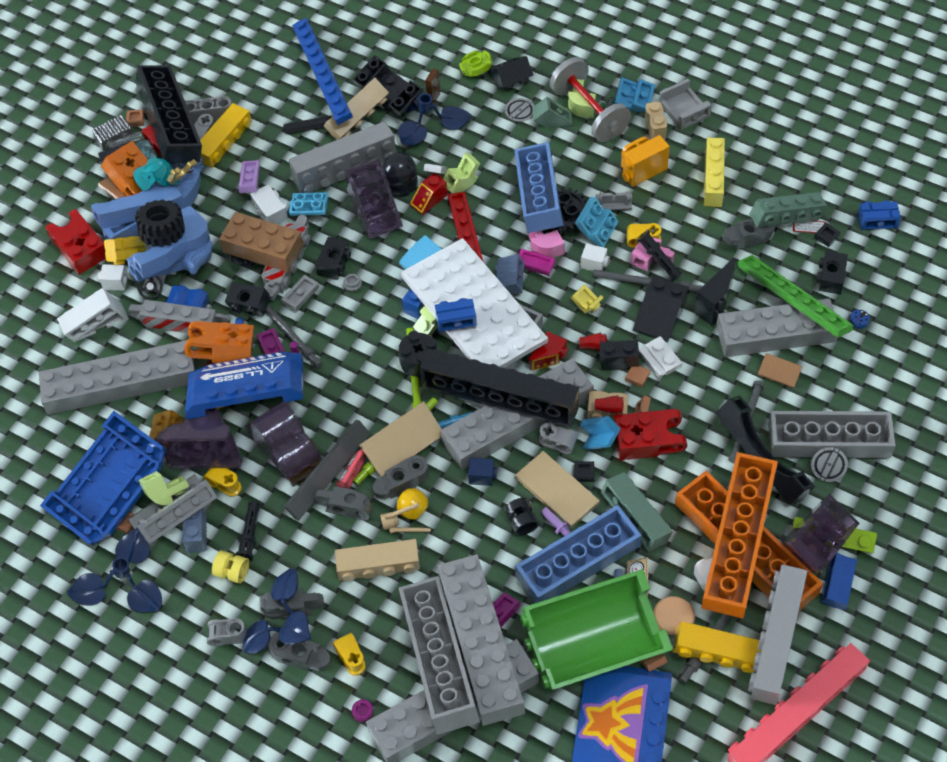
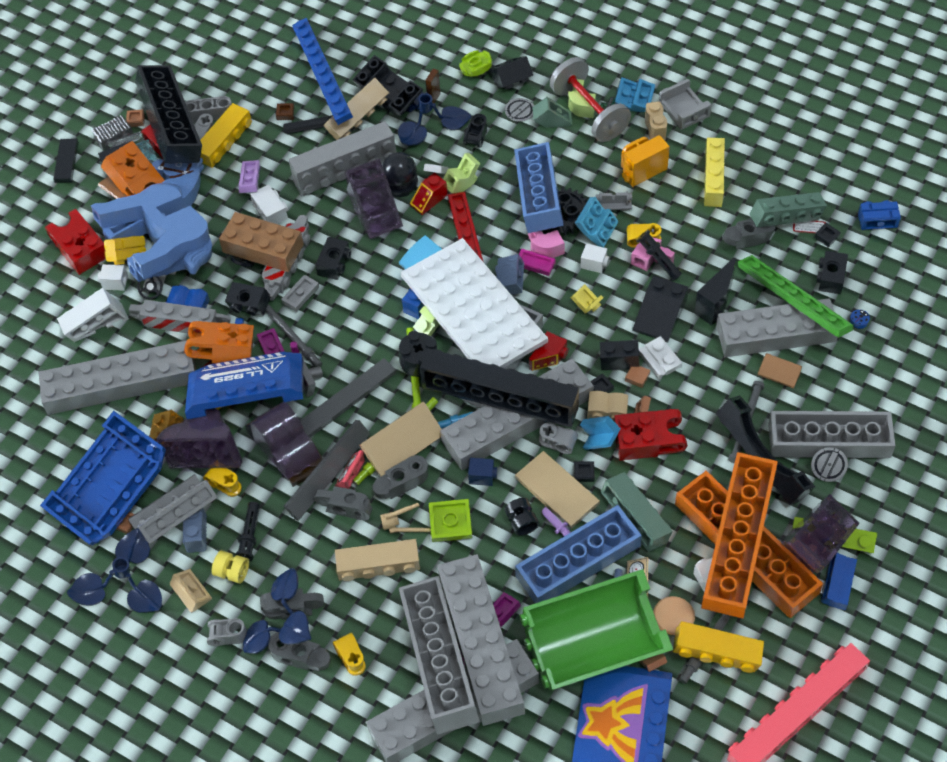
(66, 160): none -> black tile
(158, 491): yellowish green brick -> none
(160, 223): black tyre -> none
(161, 172): teal helmet -> none
(190, 590): none -> tan slope
(285, 111): none -> reddish brown tile
(308, 378): none -> flat silver tile
(309, 204): medium azure slope -> none
(347, 397): none -> dark grey tile
(352, 282): light grey plate -> none
(362, 710): magenta tile -> none
(410, 497): yellow hair -> none
(450, 520): none -> lime plate
(455, 314): blue brick -> none
(476, 130): none -> black piece
(592, 341): red cone -> none
(601, 383): none -> black tile
(610, 404): red cone -> none
(637, 279): dark grey bar -> none
(779, 632): light grey brick -> none

